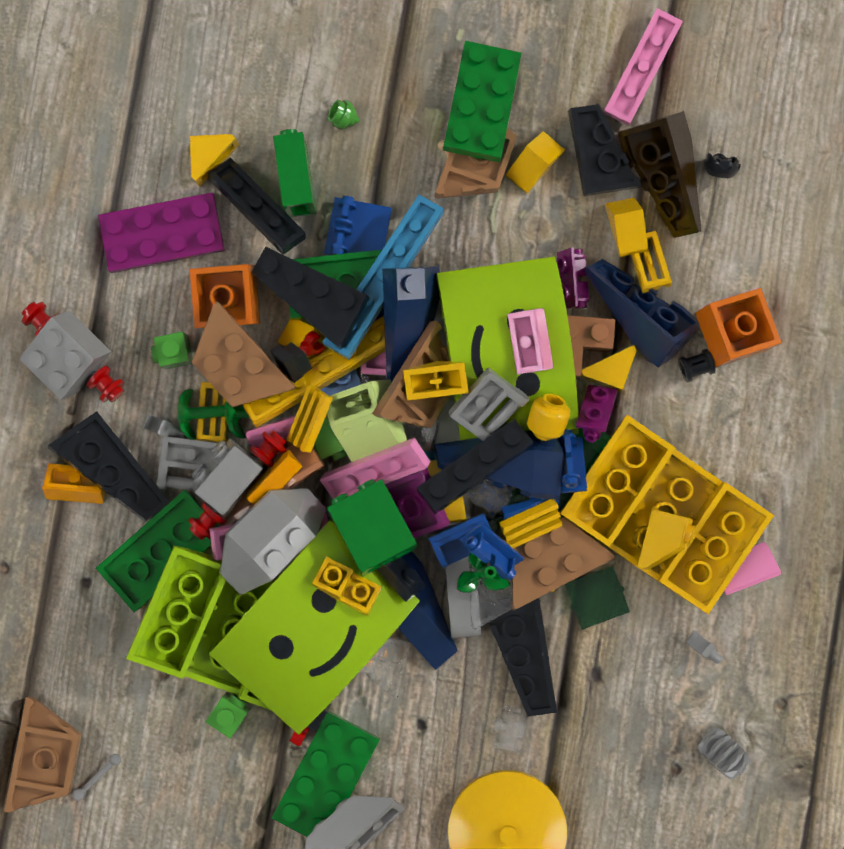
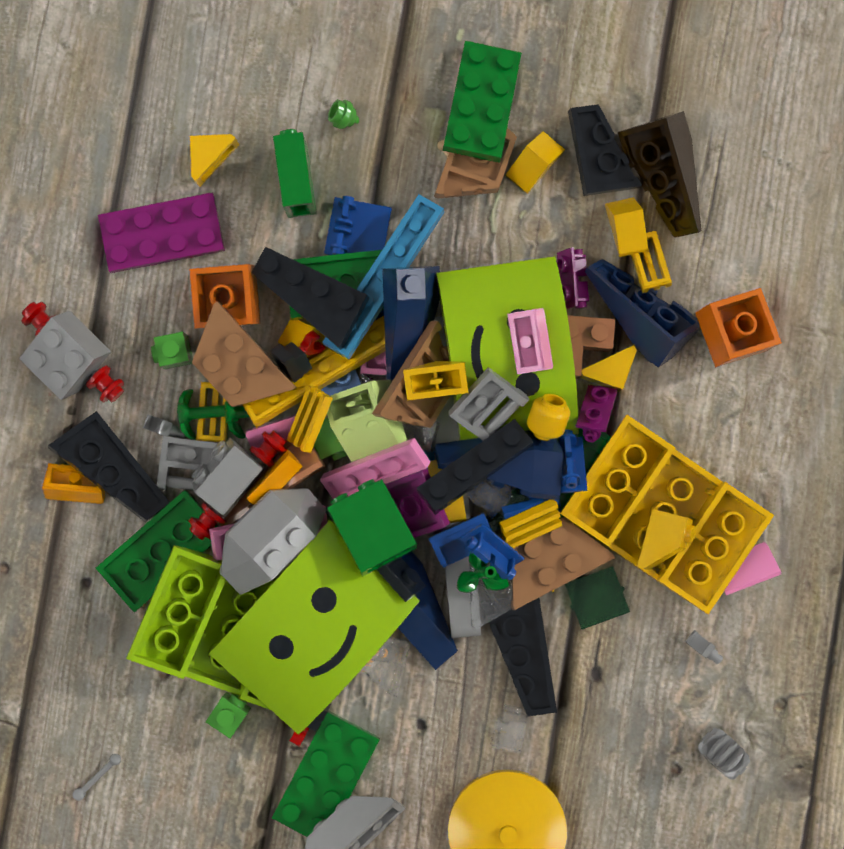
(43, 757): medium nougat wing -> none
(257, 206): black plate -> none
(346, 586): yellow slope -> none
(642, 67): bright pink plate -> none
(696, 365): black bush -> none
(721, 166): black plate -> none

